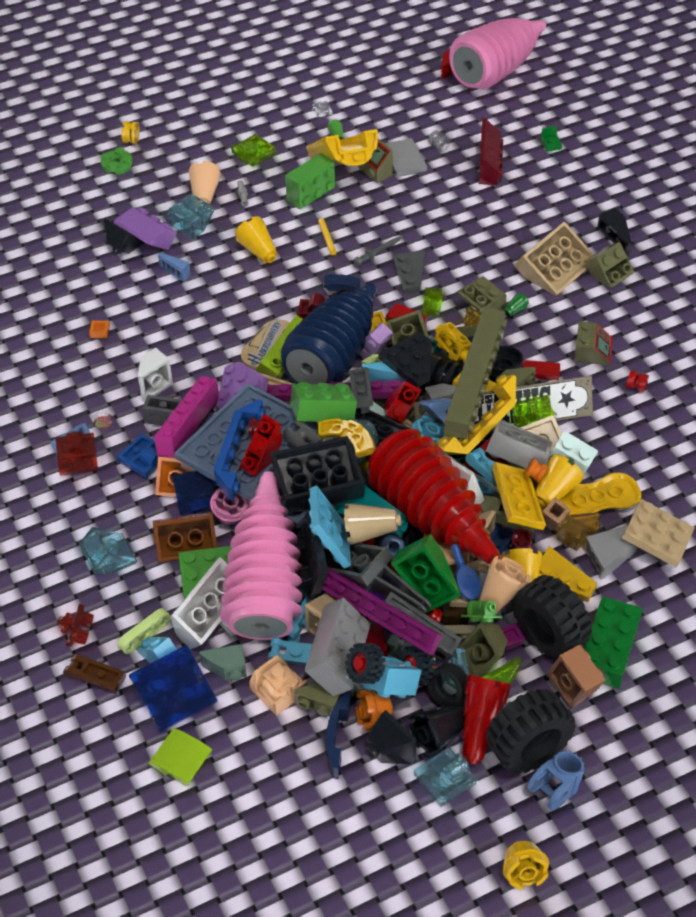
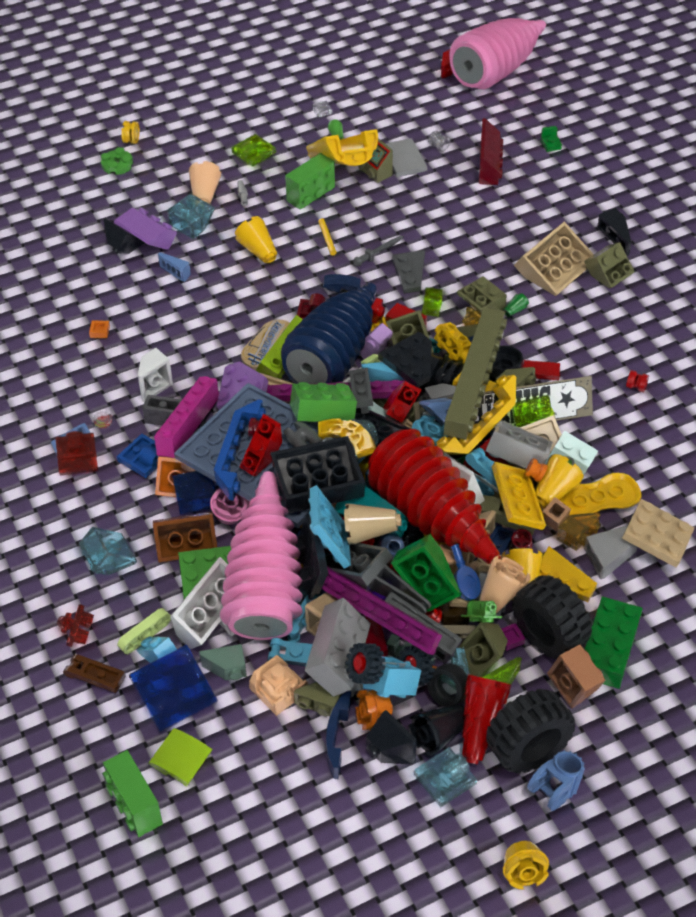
(132, 794): none -> bright green brick
(378, 310): none -> red plate
(593, 344): olive slope -> none

